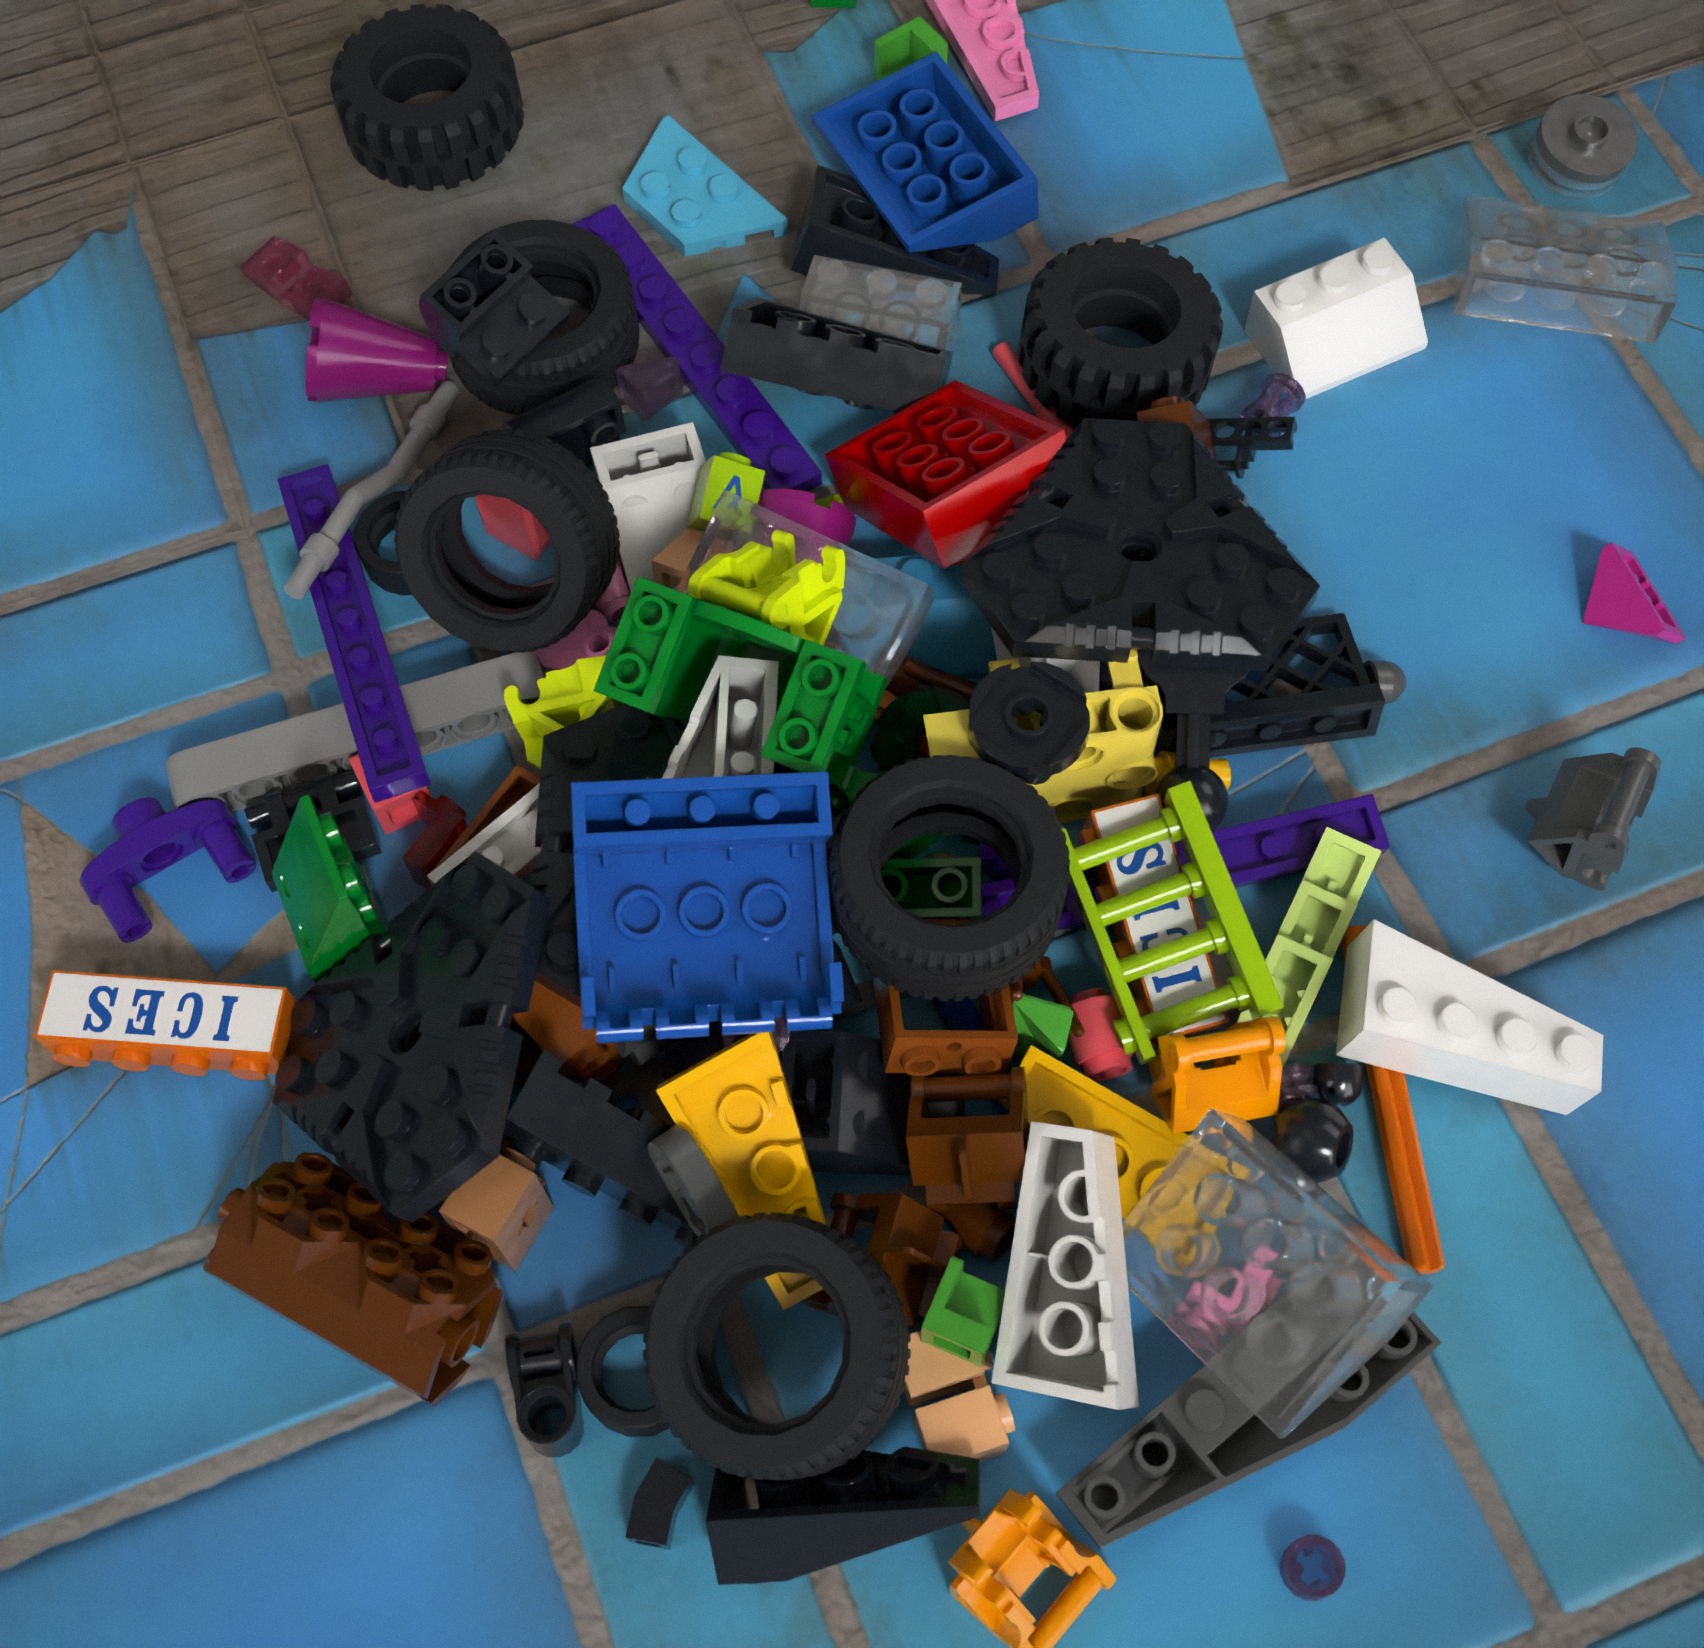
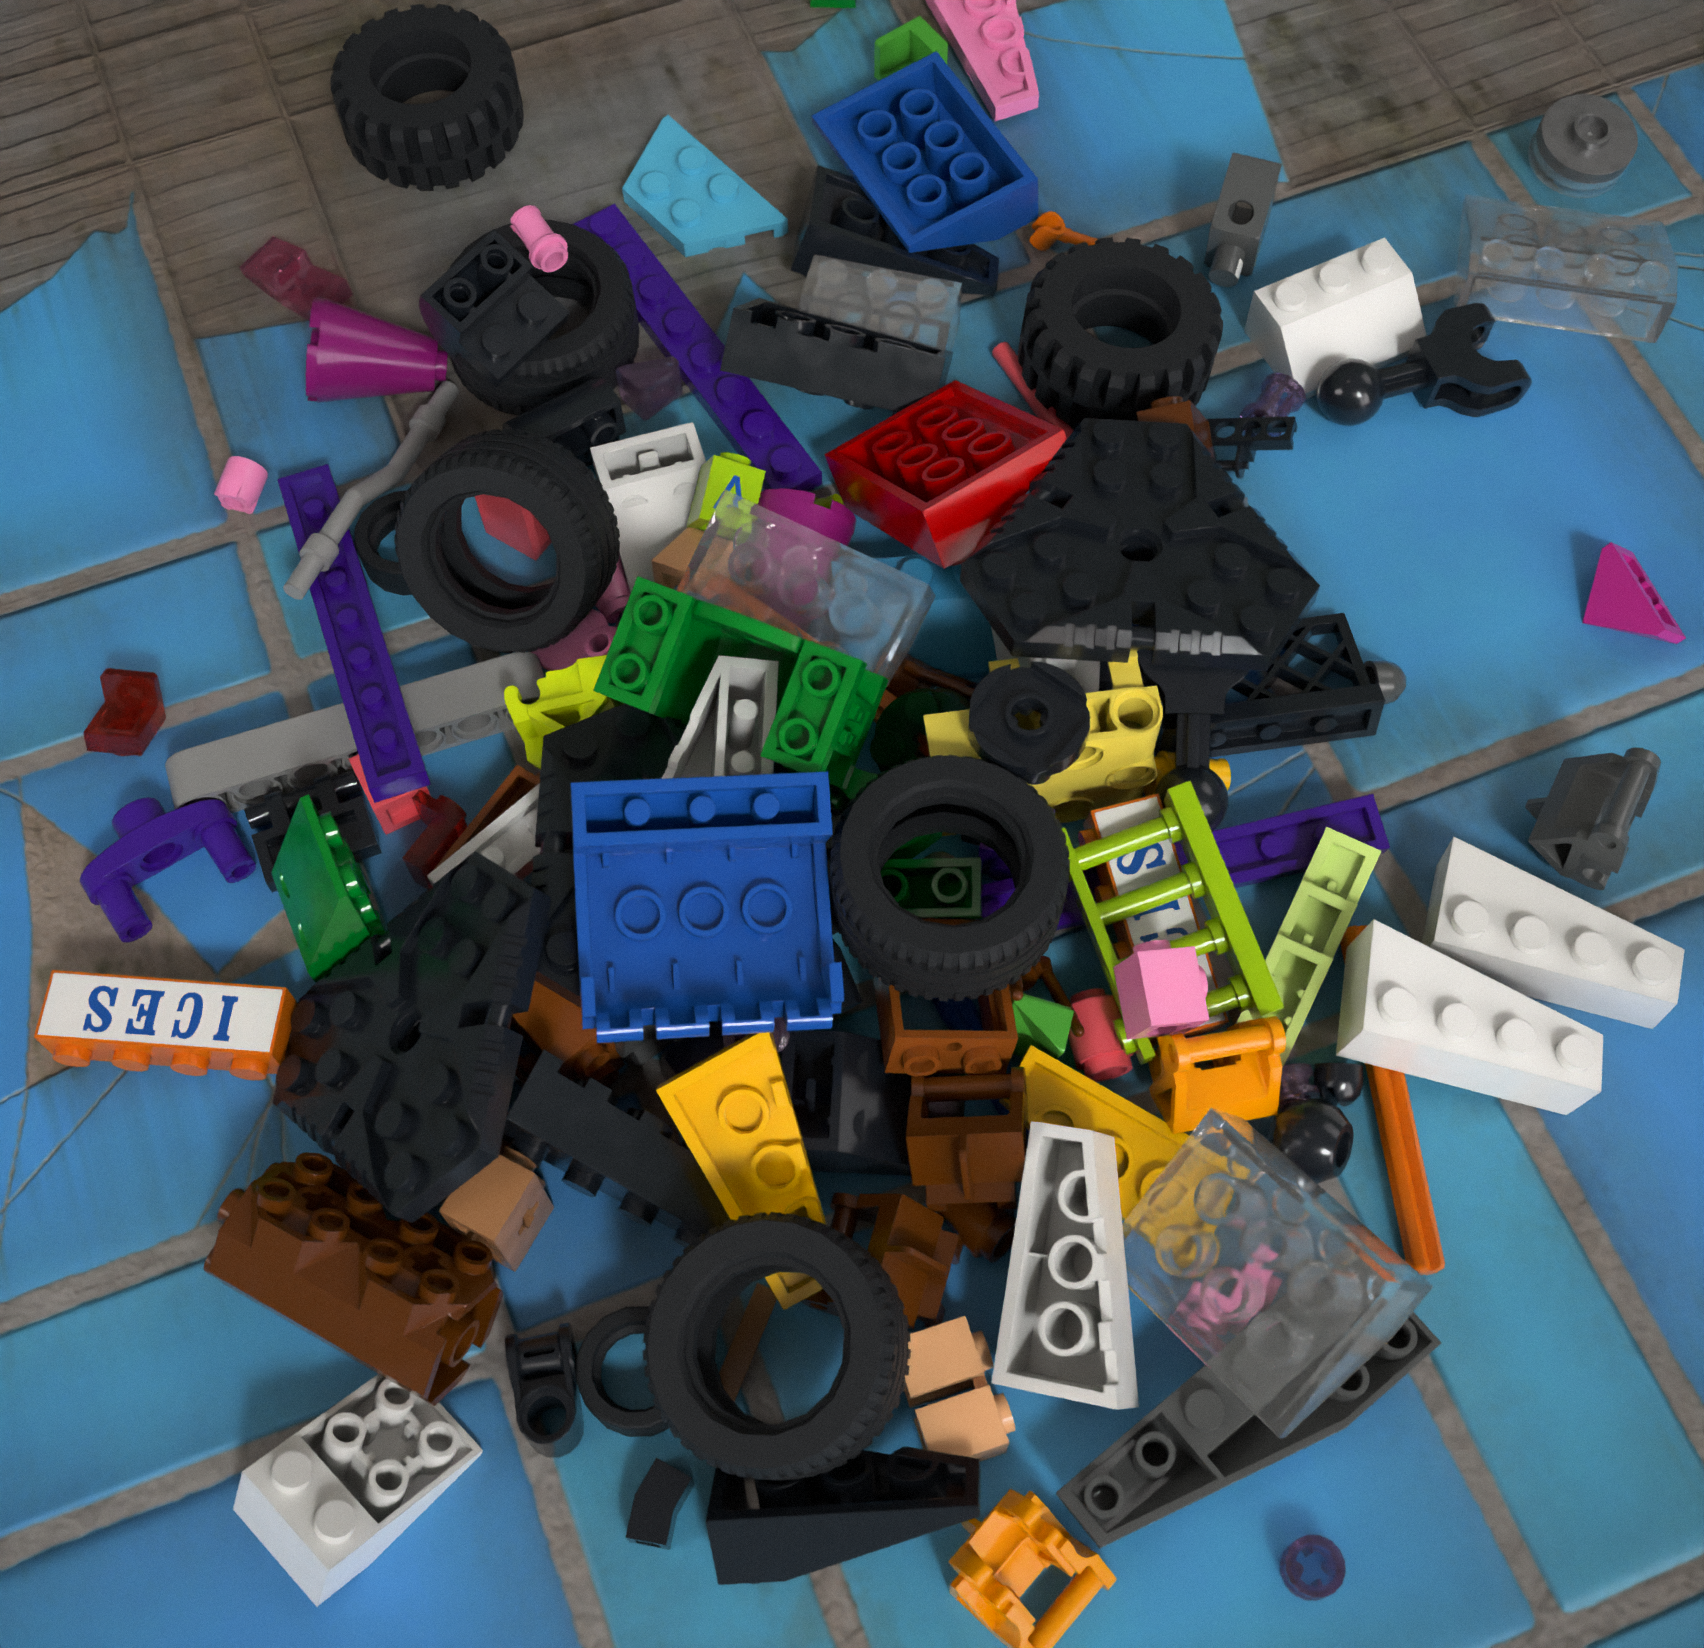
(129, 715): none -> clear red bracket
(241, 484): none -> bright pink hose
(351, 1483): none -> white slope
(545, 248): none -> bright pink pin
(691, 1180): dark grey beam -> none
(747, 1339): none -> medium nougat sticker
(775, 588): neon yellow piece -> none
(963, 1314): bright green panel -> none
(1050, 228): none -> orange hand
(1161, 990): none -> bright pink brick
(1236, 230): none -> dark grey torso
(1439, 369): none -> black piece
(1548, 940): none -> white wedge

